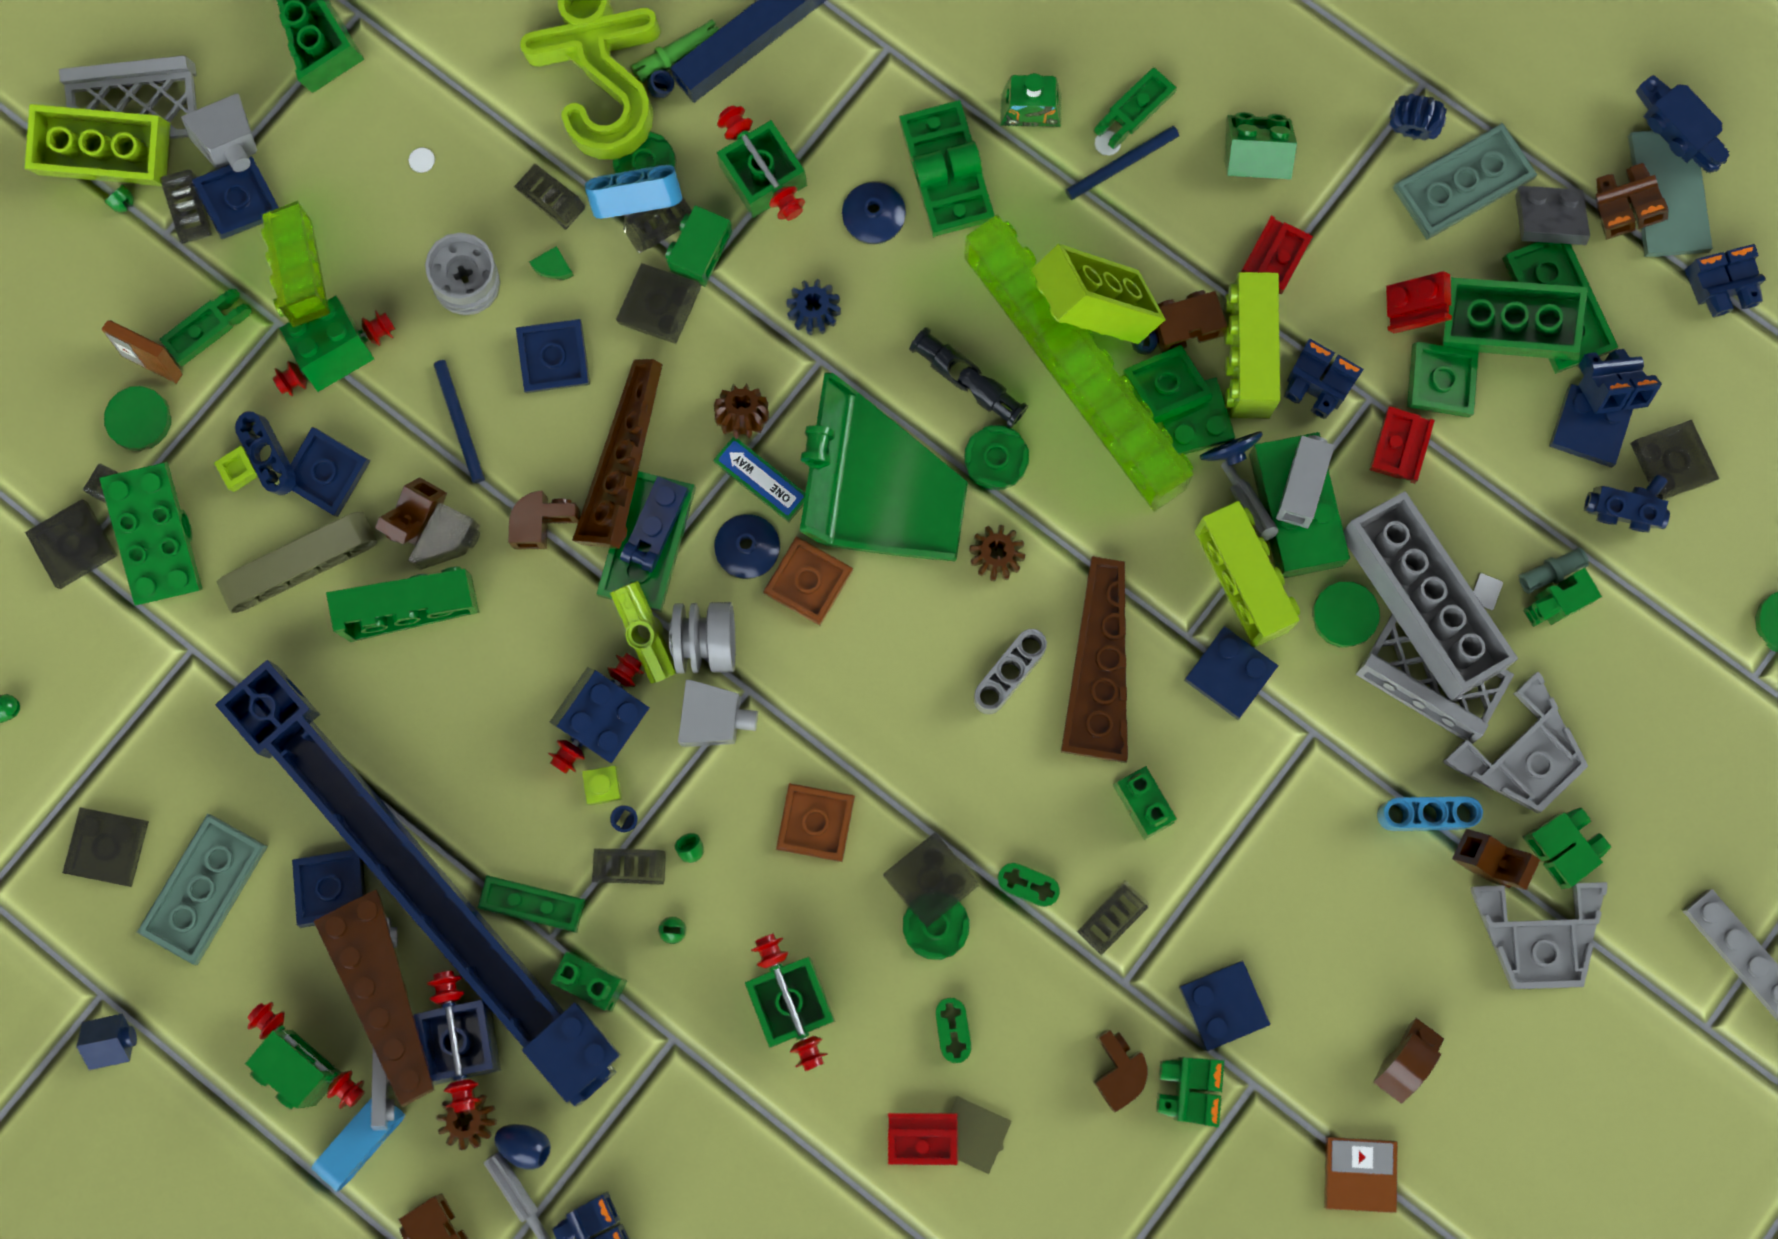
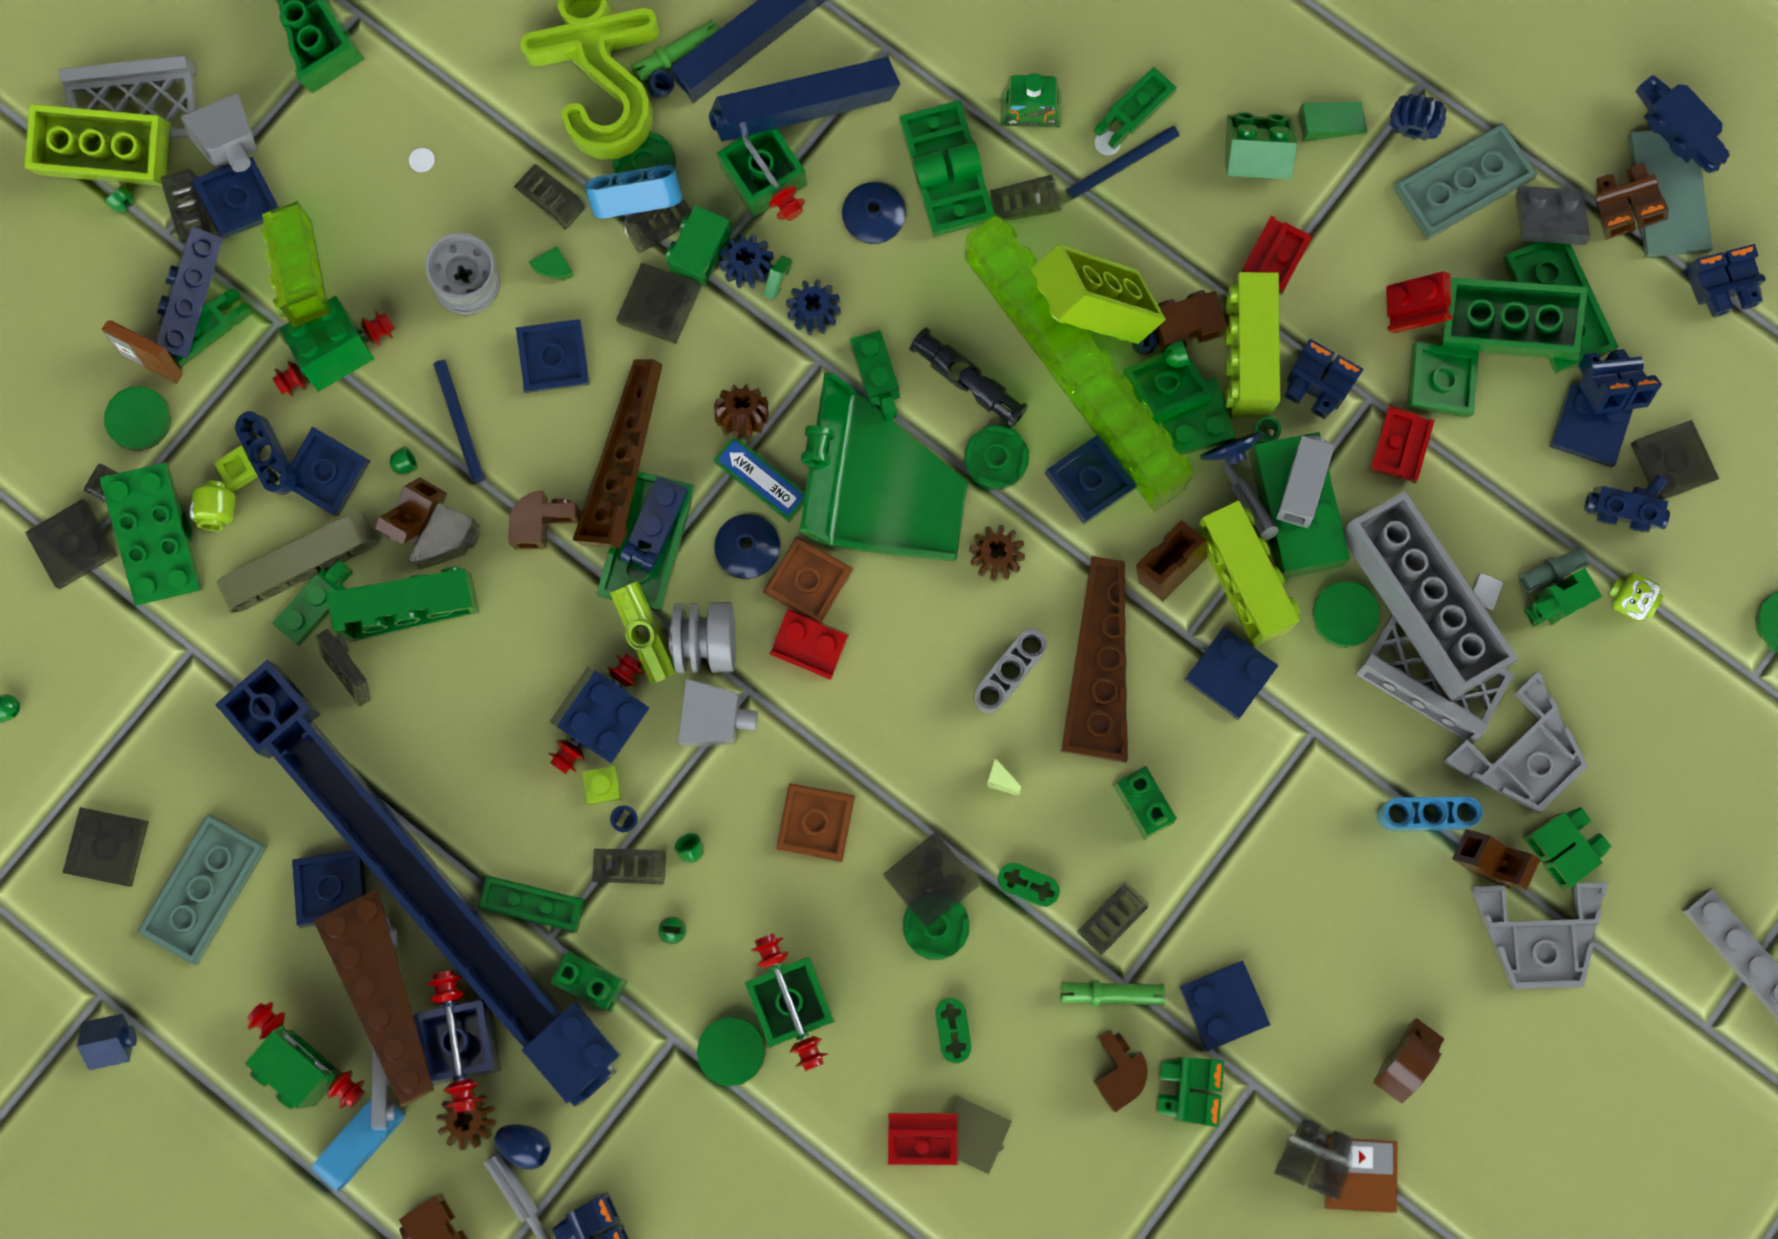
(187, 292): none -> dark blue bracket
(212, 506): none -> lime head
(311, 604): none -> green hinge
(334, 653): none -> clear smoke plate
(403, 461): none -> green hinge
(731, 1051): none -> green tile
(734, 264): none -> dark blue gear
(775, 276): none -> green tile
(803, 99): none -> dark blue brick
(809, 644): none -> red plate
(876, 372): none -> green hinge
(1002, 780): none -> yellowish green slope
(1034, 185): none -> clear smoke slope
(1090, 479): none -> dark blue plate
(1112, 993): none -> bright green pin
(1172, 560): none -> reddish brown brick
(1176, 354): none -> green hinge
(1270, 423): none -> green hinge
(1302, 1153): none -> clear smoke hips
(1331, 120): none -> green slope
(1636, 596): none -> lime head

